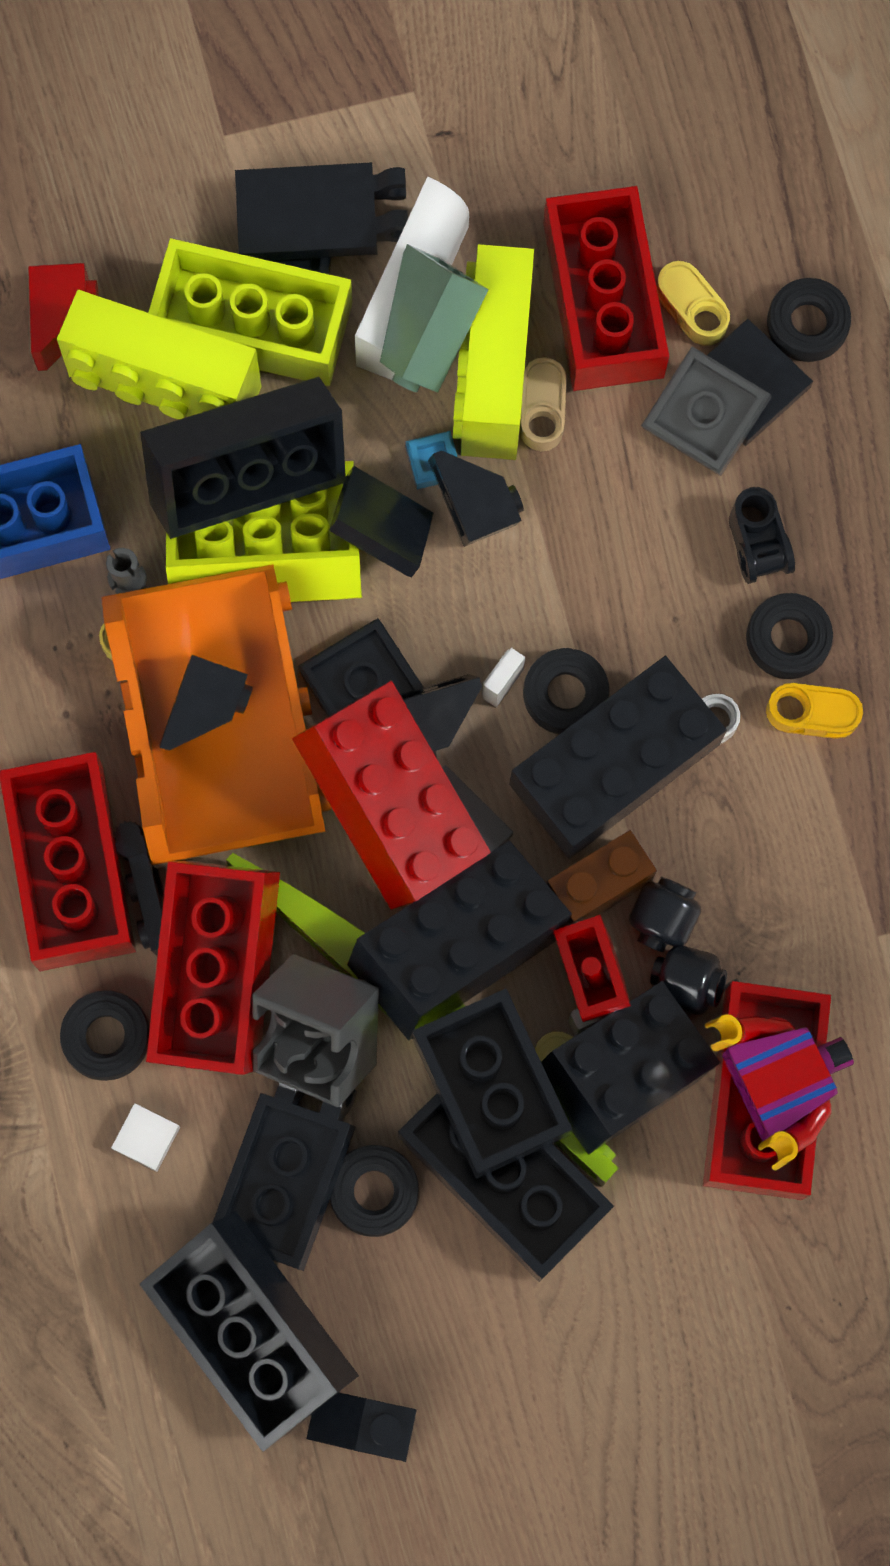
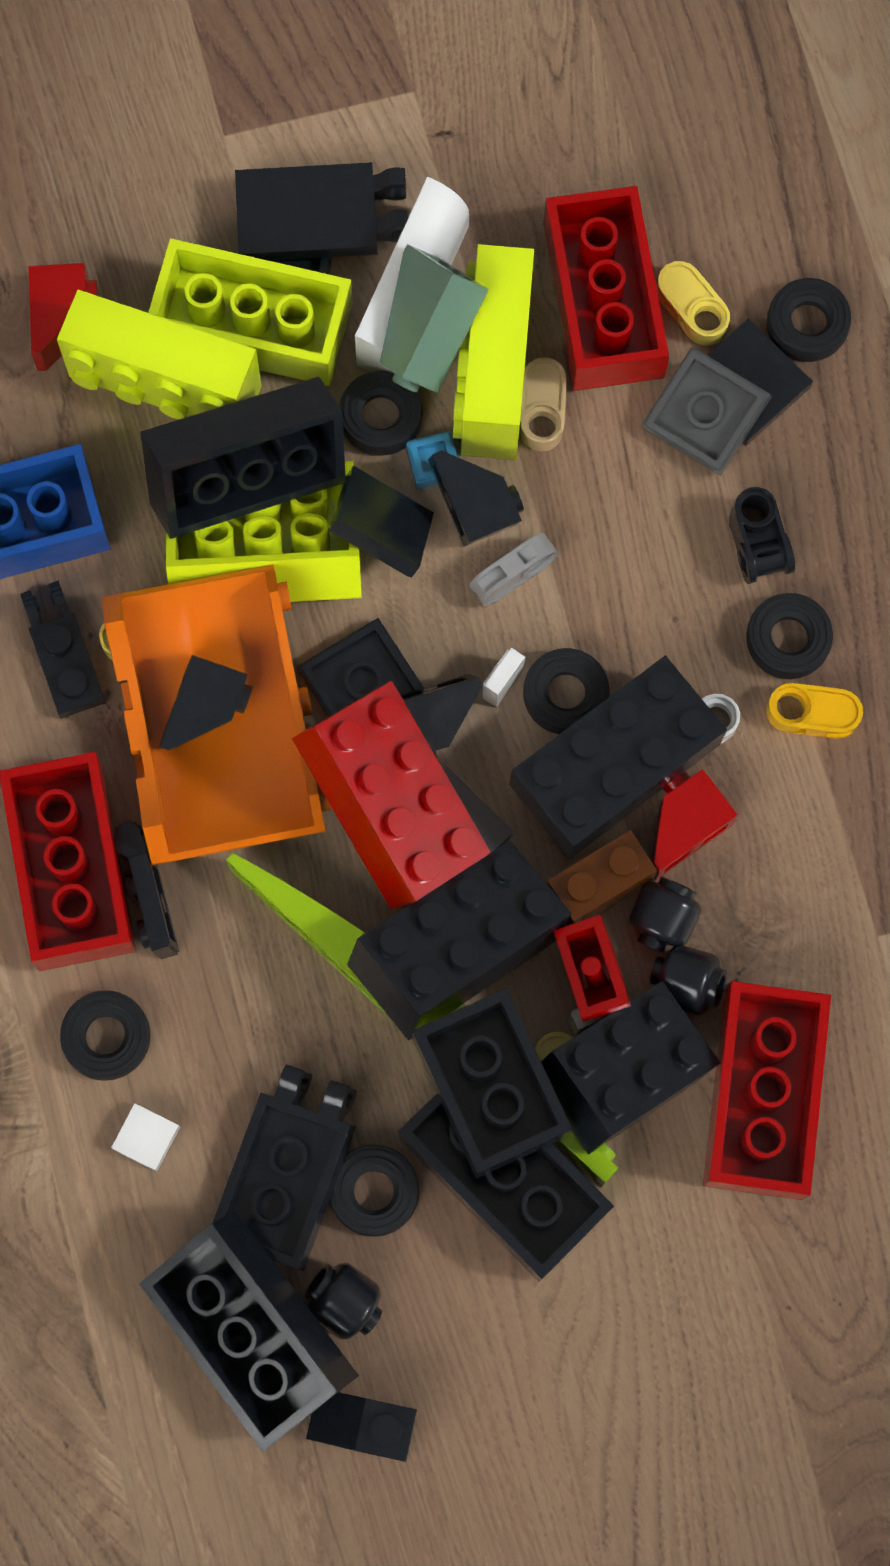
(63, 655): none -> black hinge
(125, 571): dark grey pin -> none
(210, 964): red brick -> none
(318, 1029): dark grey piece -> none
(344, 1300): none -> black head
(373, 440): none -> black tyre
(514, 569): none -> light grey piece
(688, 819): none -> red slope
(781, 1079): torso -> none

